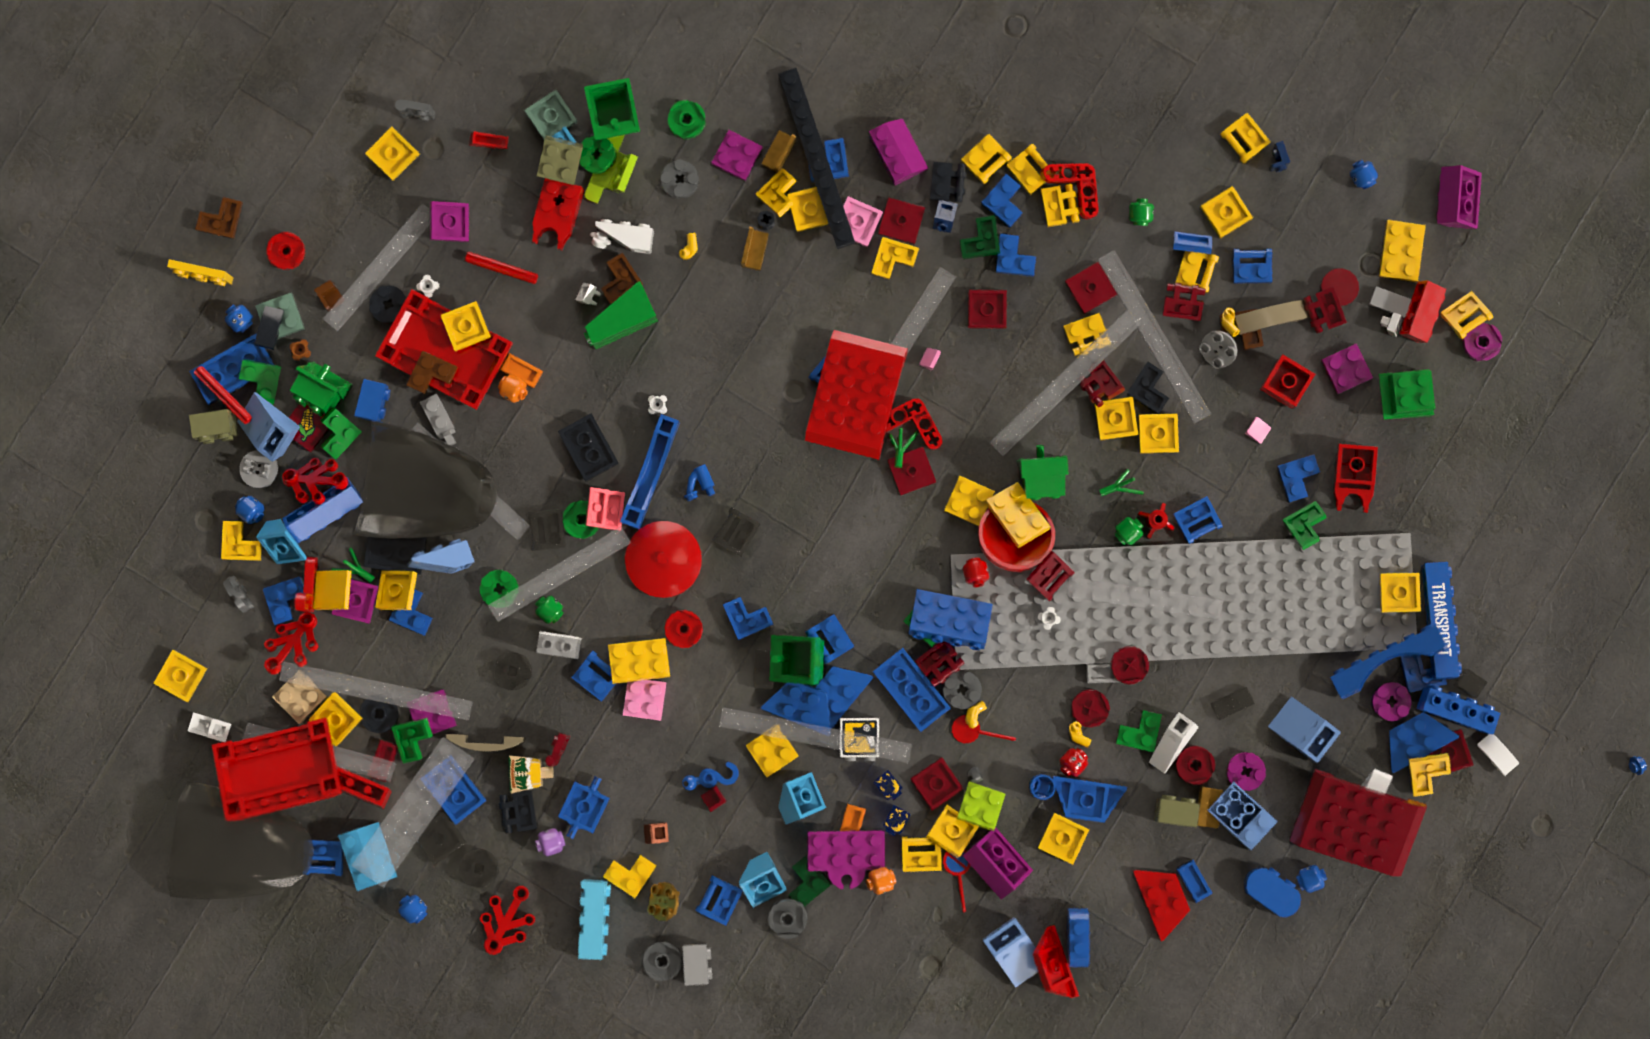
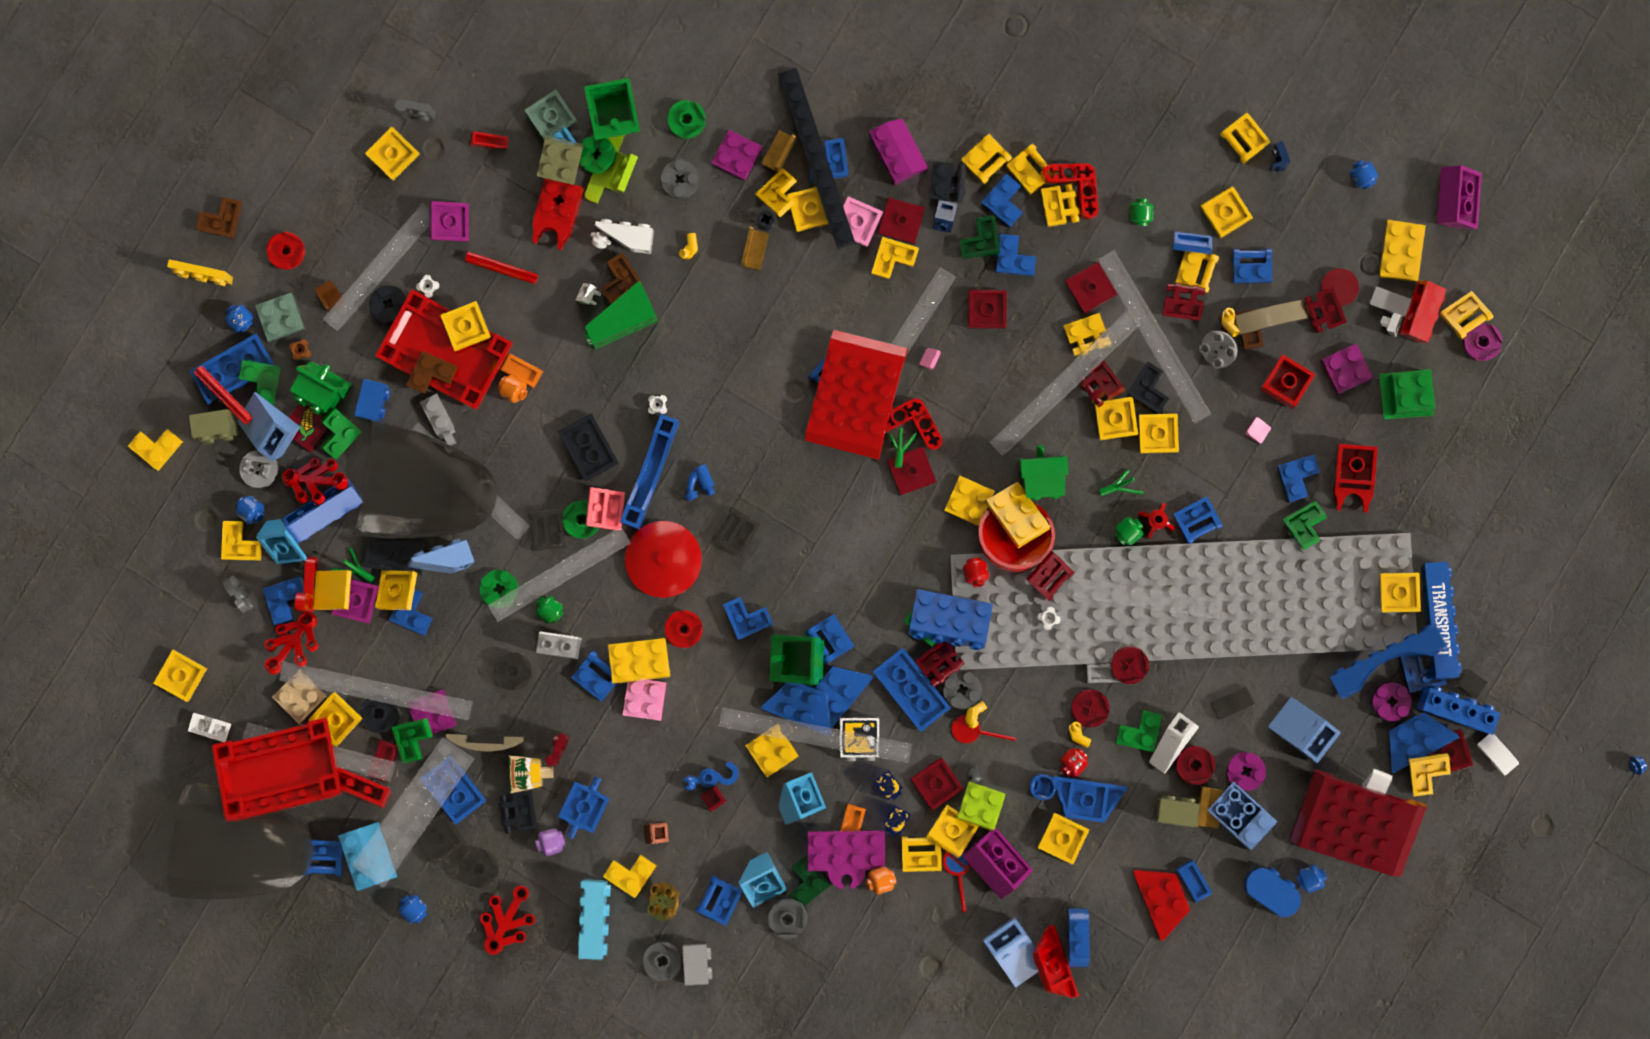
(155, 453): none -> yellow plate
(269, 327): black slope -> none

